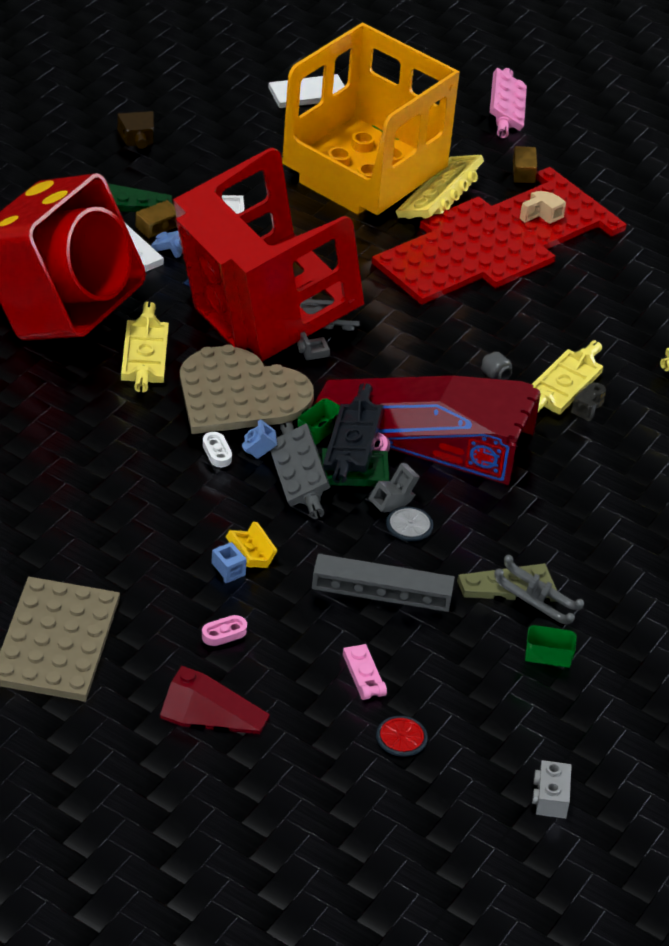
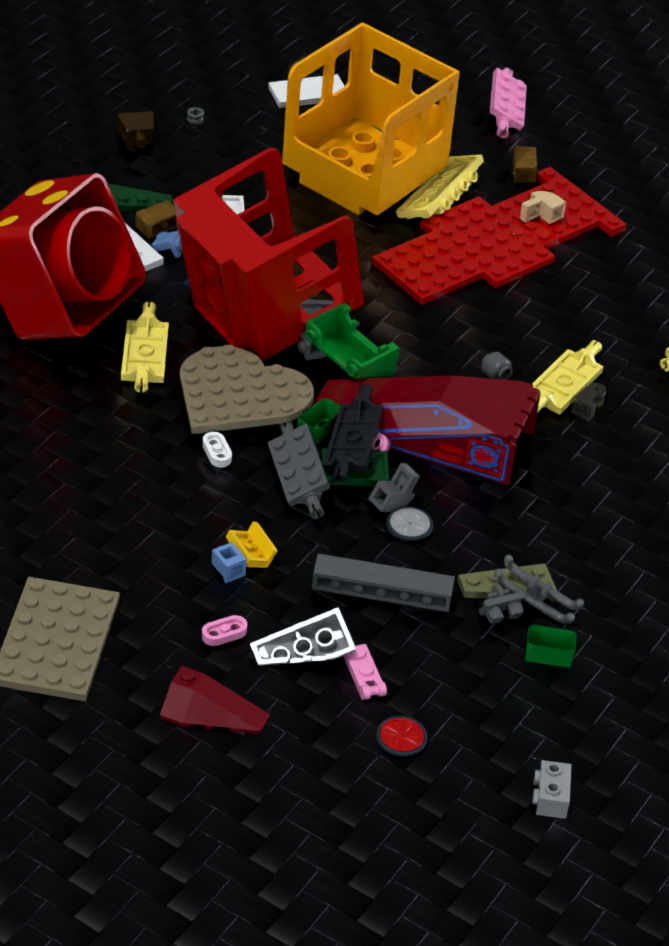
(195, 115): none -> dark grey bush
(260, 440): medium blue brick -> none
(312, 640): none -> light grey wedge
(341, 341): none -> green windscreen
(499, 601): none -> dark grey hips

